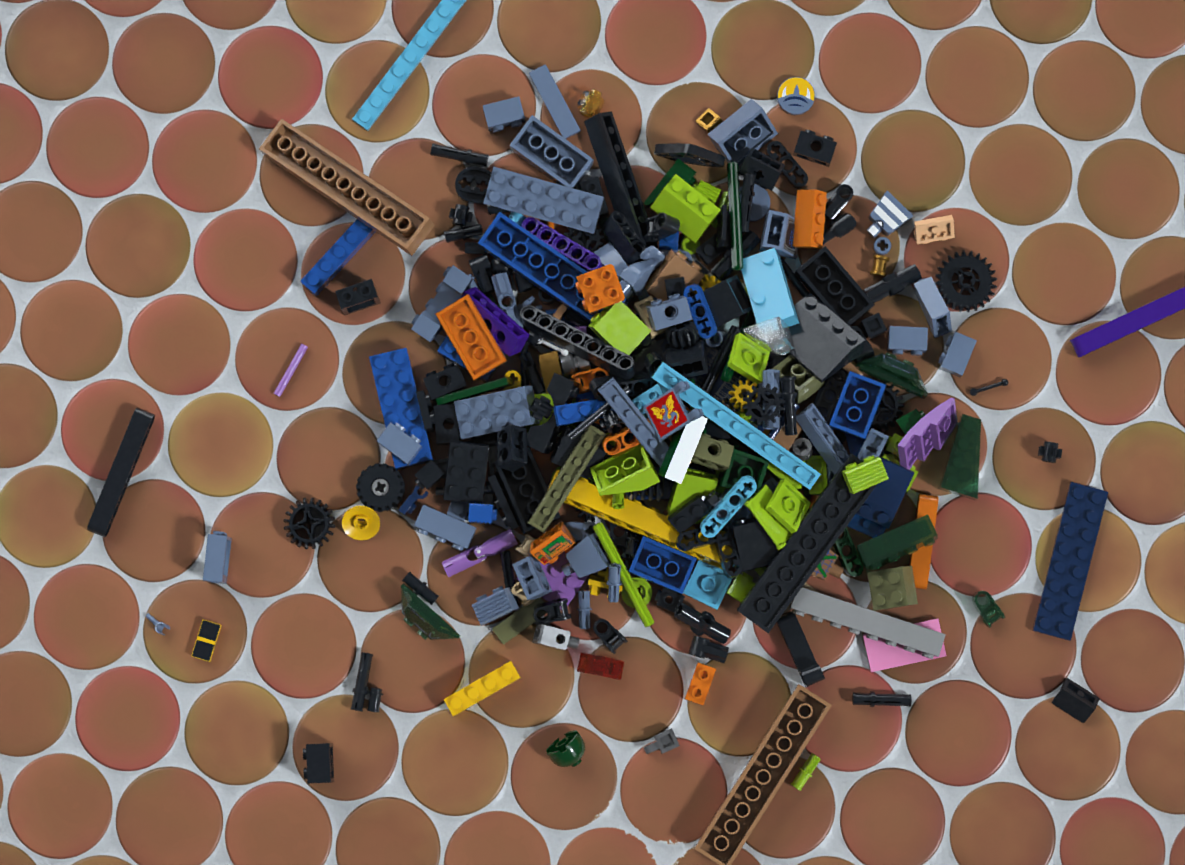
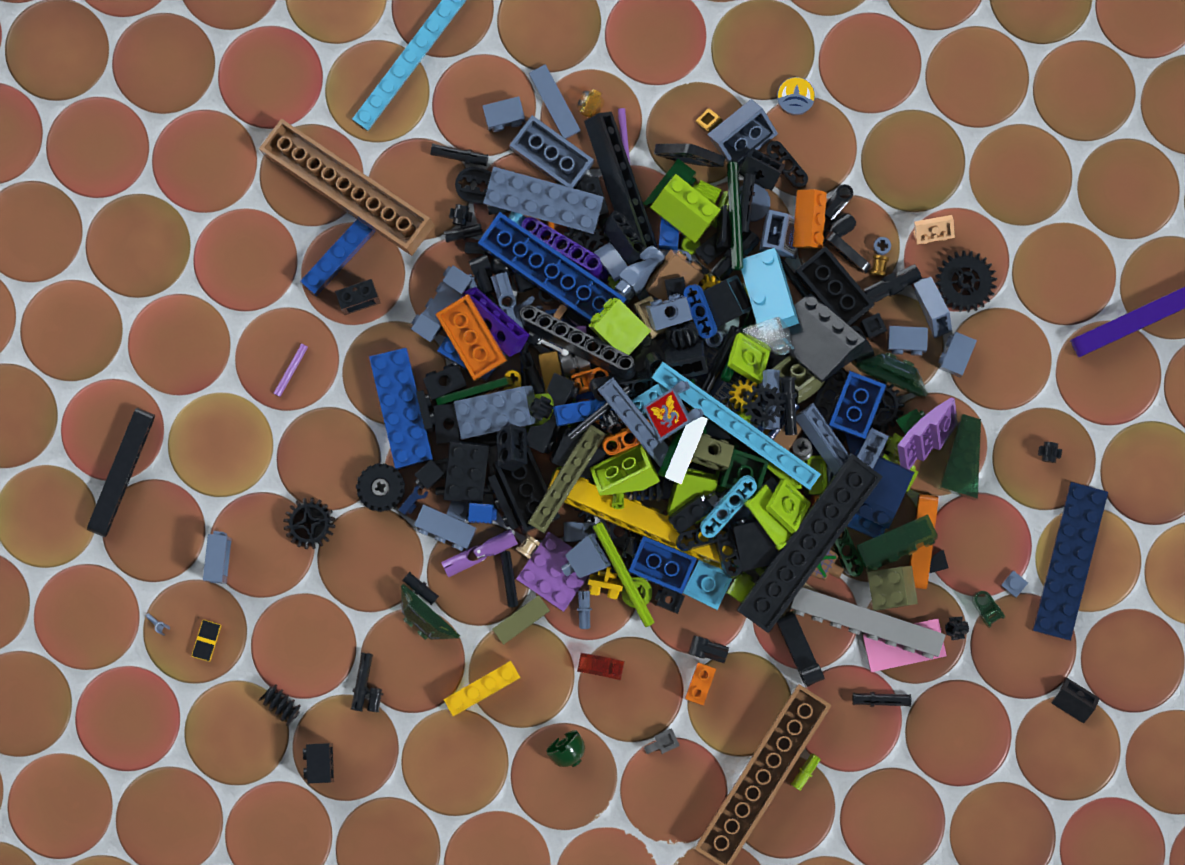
(281, 704): none -> black piece
(360, 529): yellow dish -> none
(399, 443): sand blue brick -> none
(494, 606): sand blue brick -> none
(521, 595): tan bush -> none
(532, 578): sand blue brick -> none
(547, 635): torso -> none
(552, 543): orange slope -> none
(553, 611): black piece -> none
(599, 288): orange bracket -> none
(610, 636): black piece -> none
(614, 582): sand blue axle -> none
(623, 130): none -> medium lavender bar
(661, 227): black piece -> none
(702, 623): black piece -> none
(820, 157): black brick -> none
(848, 252): none -> black beam
(864, 474): lime brick -> none
(888, 216): torso -> none
(938, 562): none -> black tile
(956, 628): none -> black gear
(973, 392): black hinge -> none
(1014, 584): none -> sand blue plate

